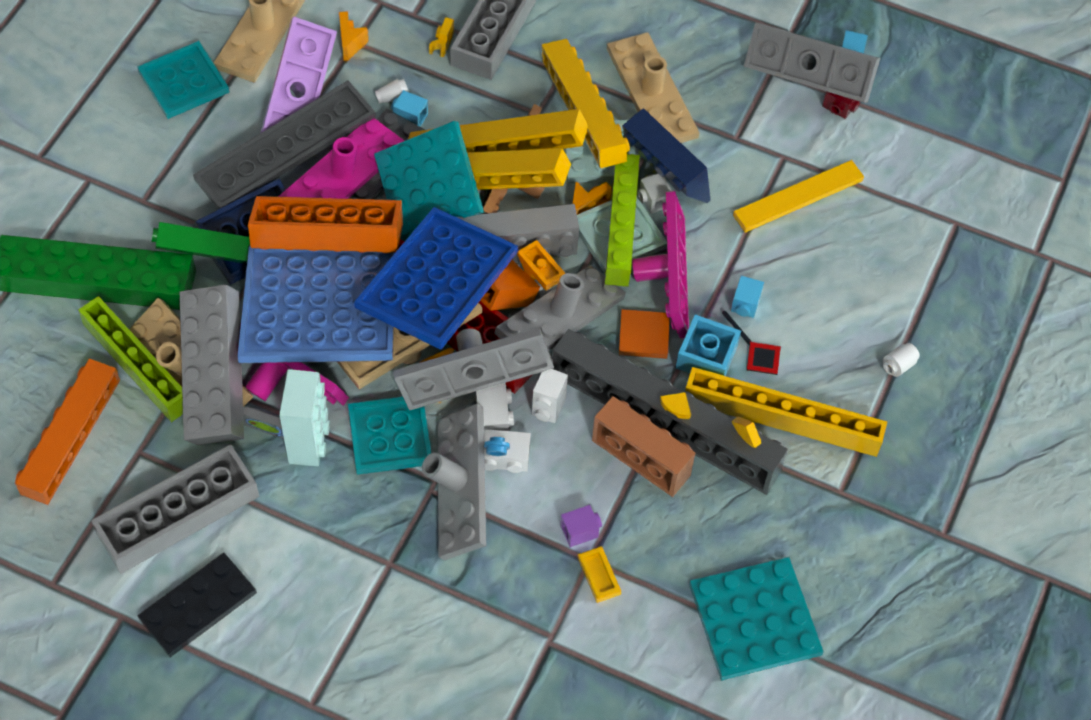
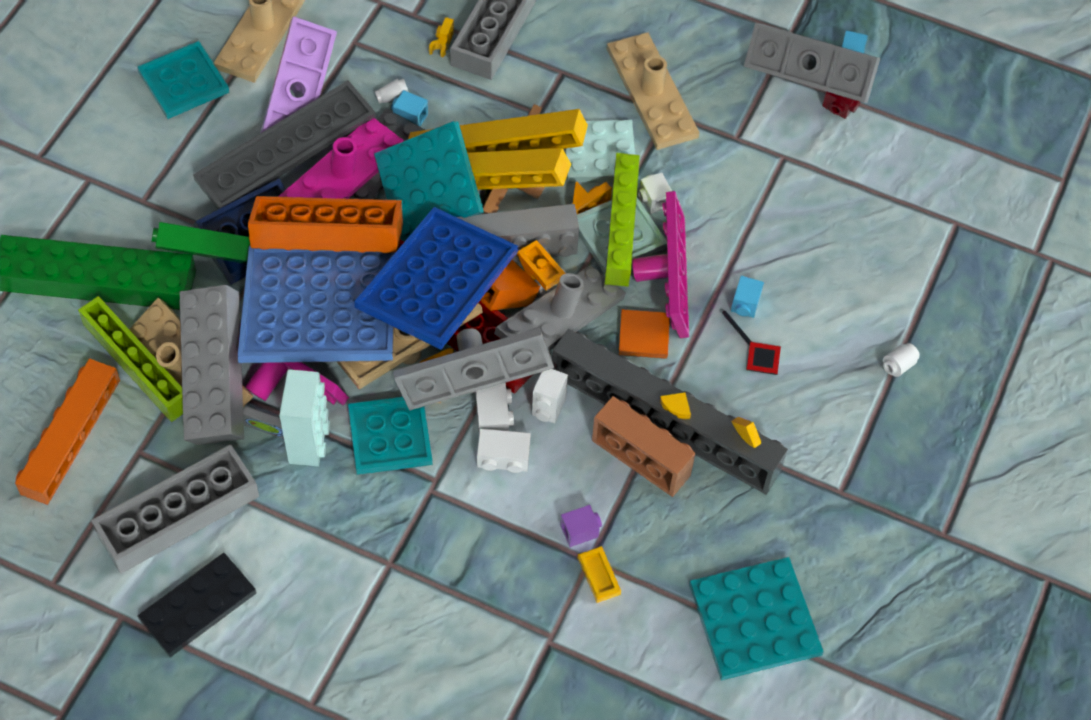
(352, 38): light orange slope -> none
(461, 482): light grey plate -> none
(496, 446): dark azure plate -> none
(579, 92): yellow brick -> none
(668, 155): dark blue slope -> none
(708, 346): medium azure brick -> none
(788, 412): yellow brick -> none
(798, 196): yellow tile -> none

